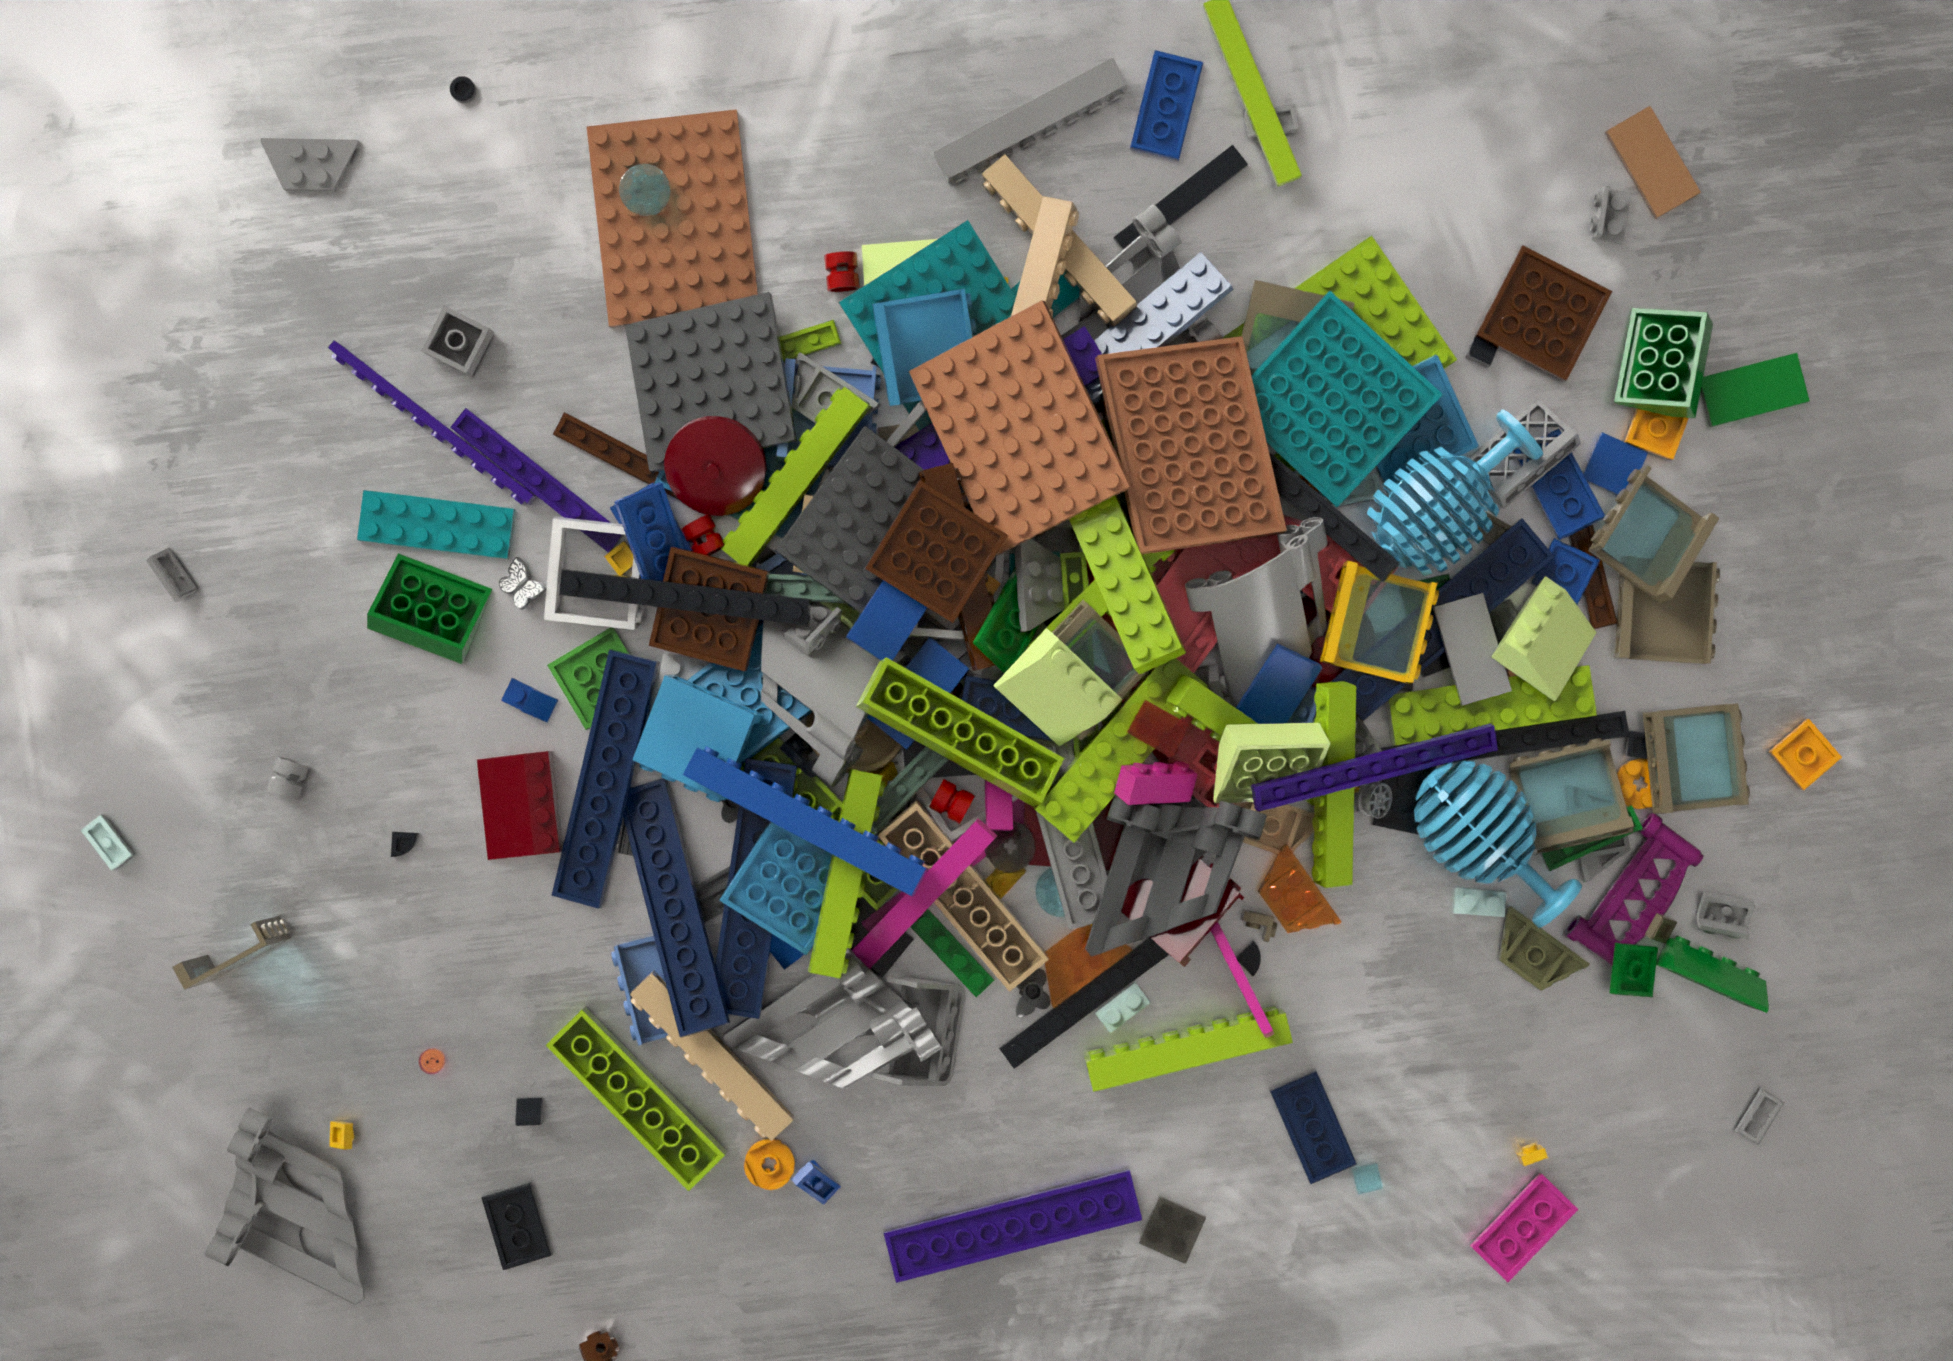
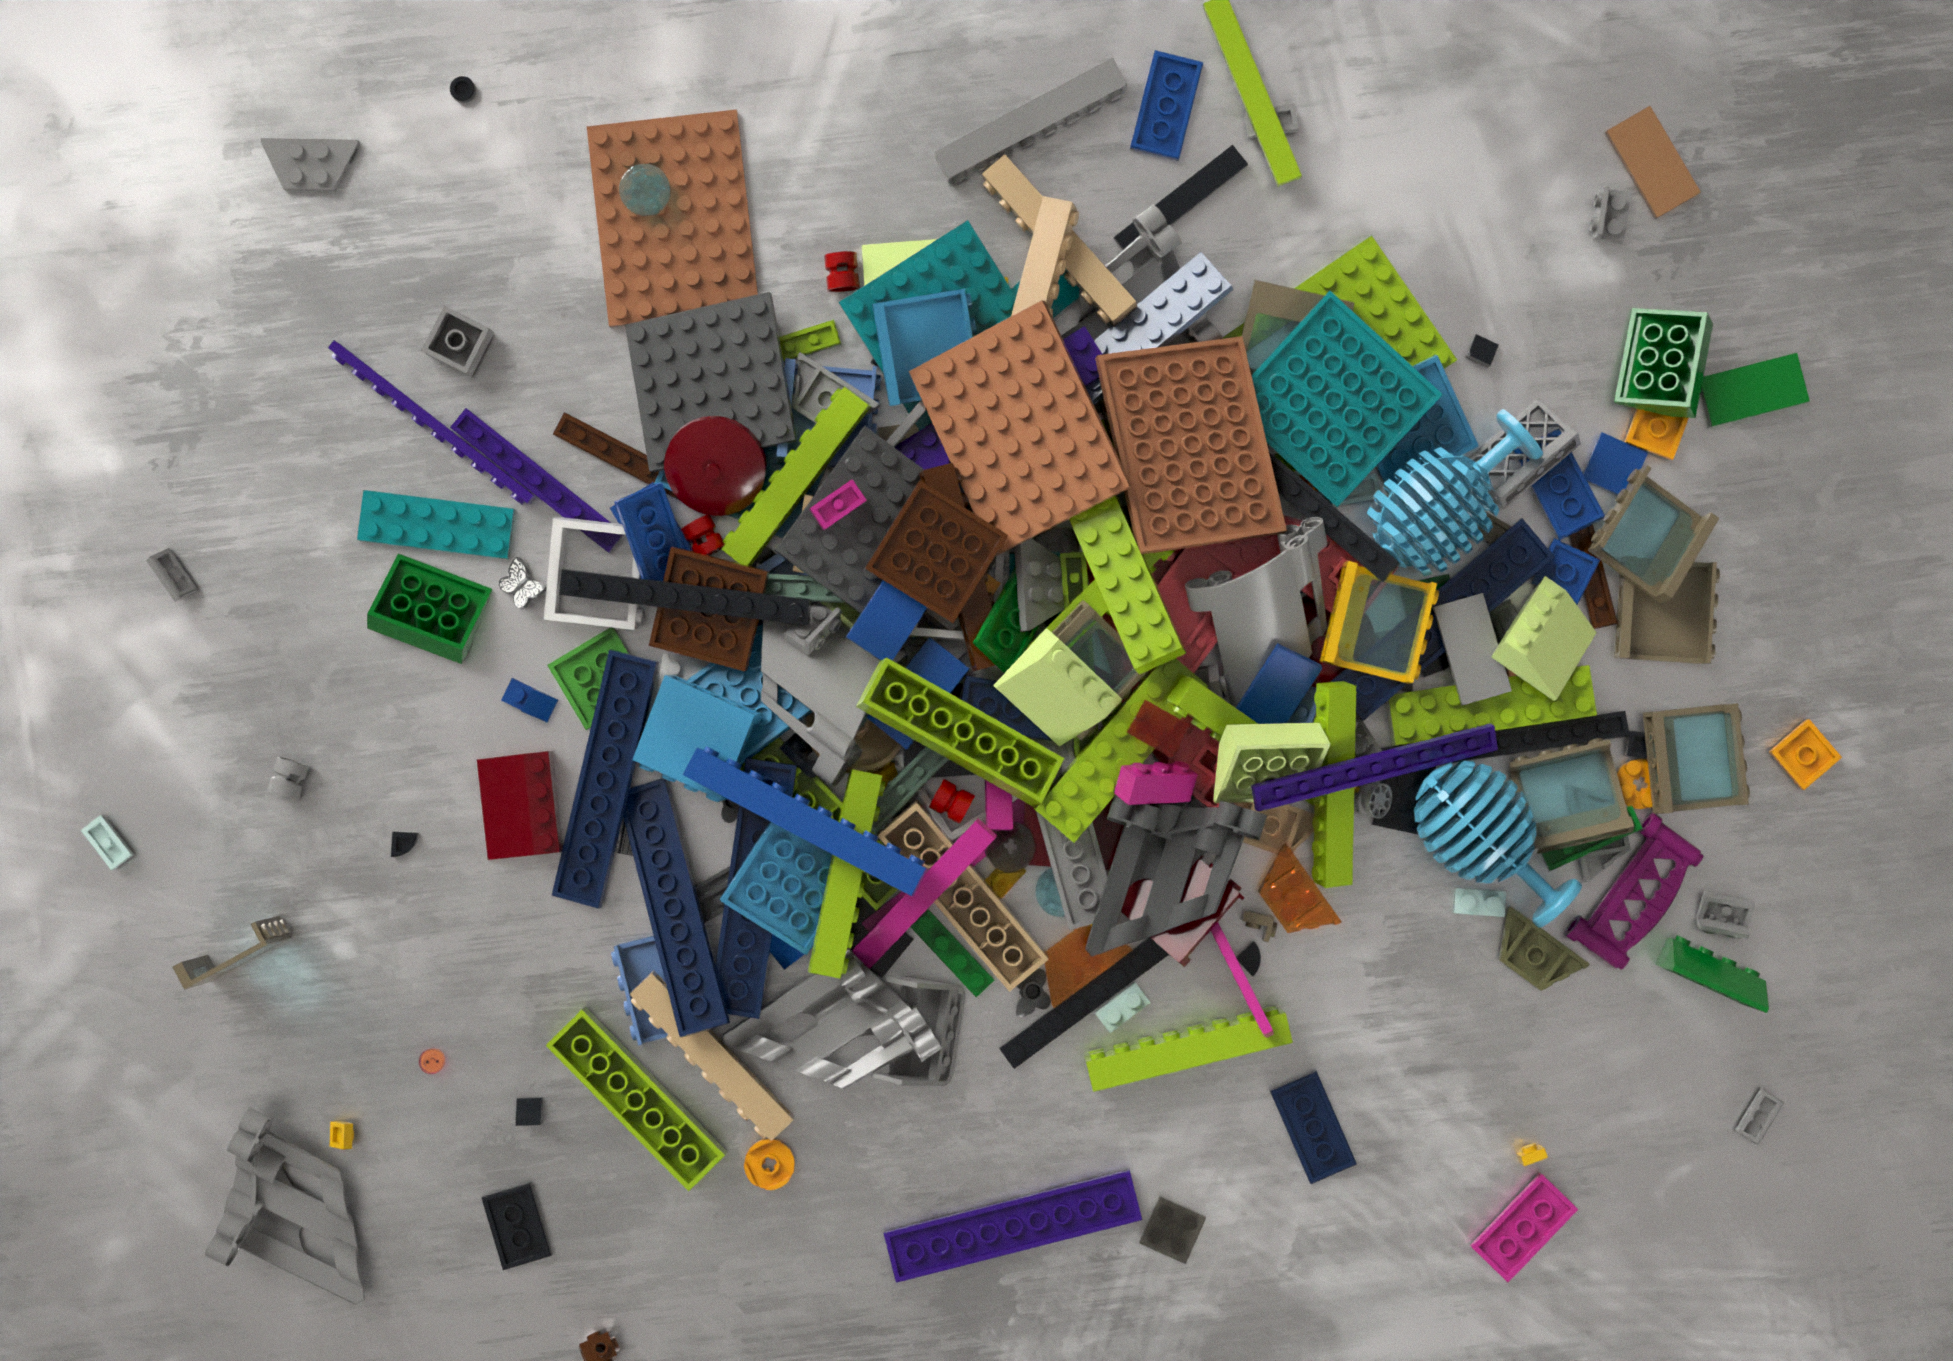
(620, 558): yellow plate -> none
(816, 1182): blue slope -> none
(837, 504): none -> dark pink plate
(1367, 1178): clear light blue tile -> none
(1543, 313): reddish brown plate -> none
(1633, 970): green tile -> none
(1661, 928): dark tan tile -> none

